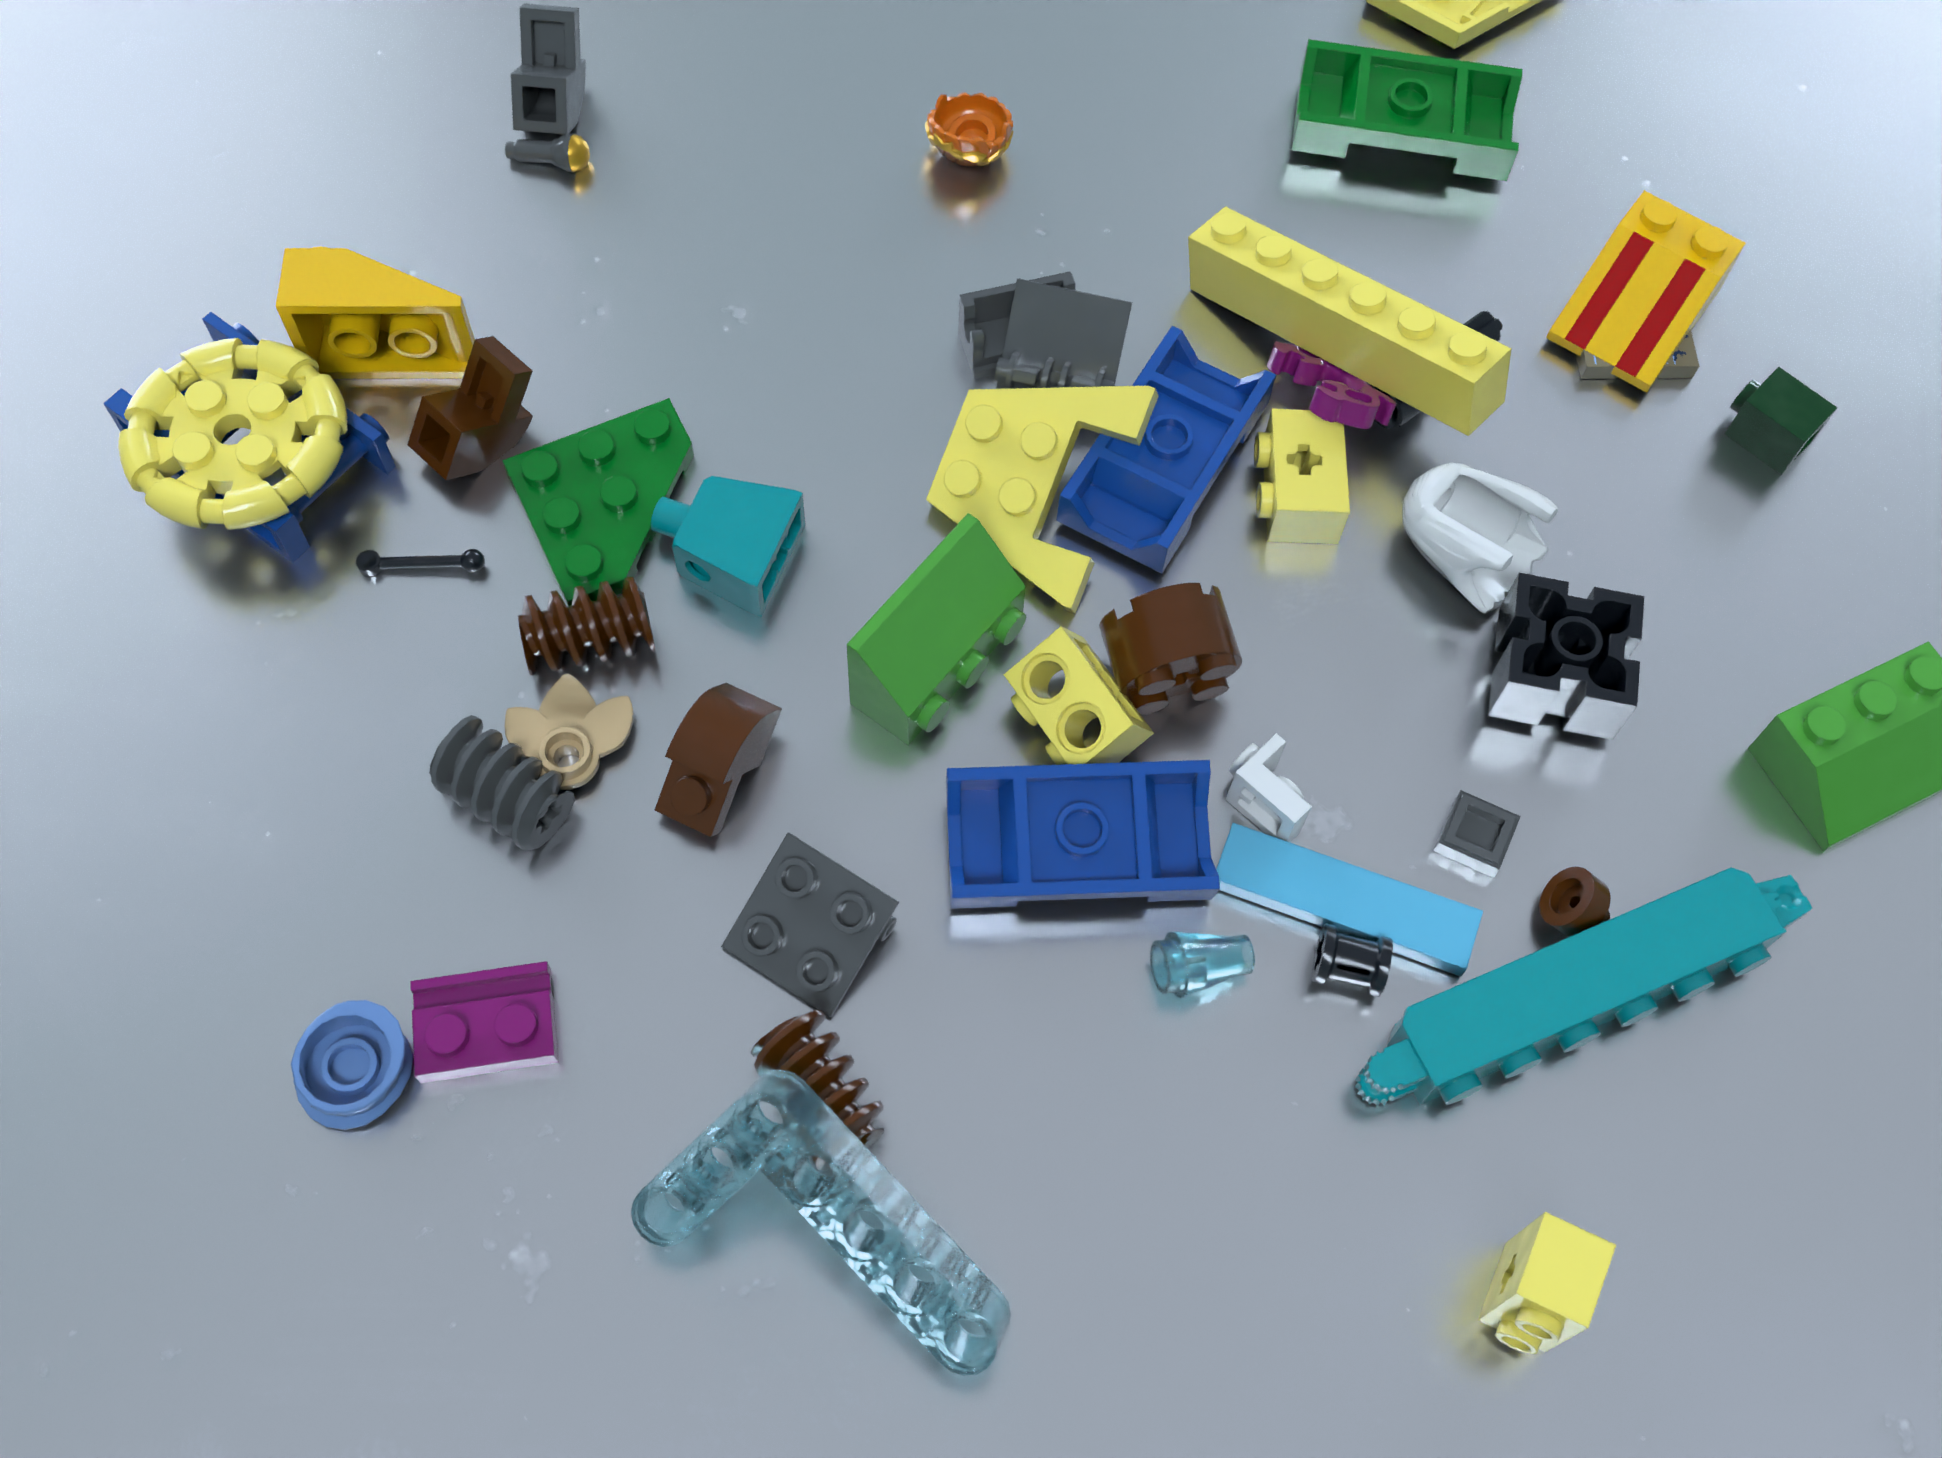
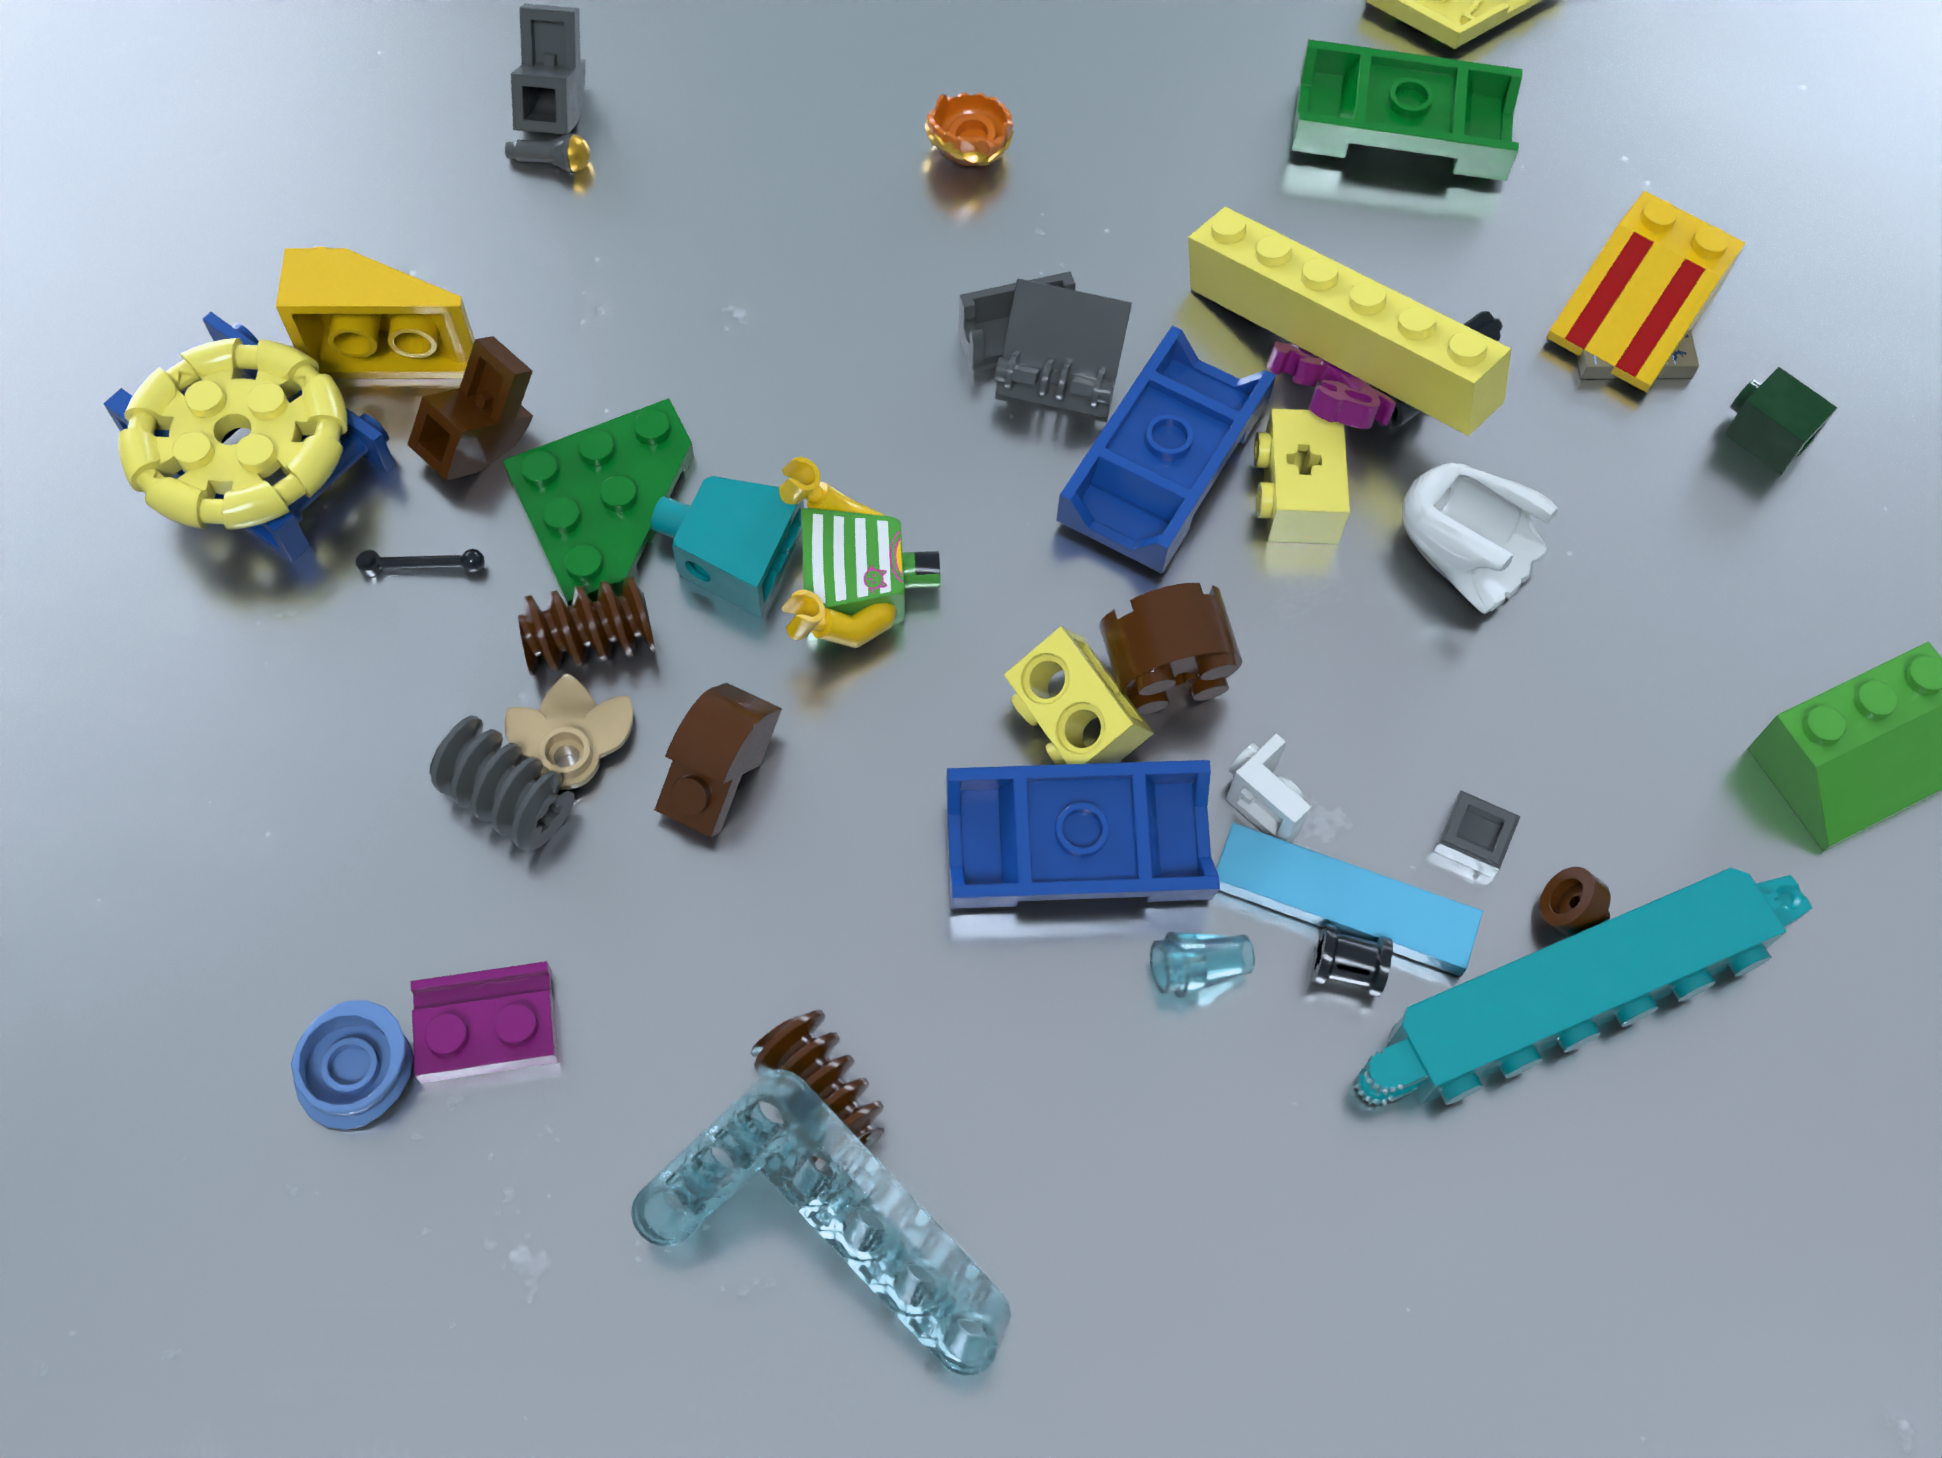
(810, 924): dark grey hinge -> none
(849, 564): none -> torso
(935, 633): bright green slope -> none
(1011, 459): light yellow wing -> none
(1546, 1284): light yellow brick -> none
(1567, 656): black brick -> none

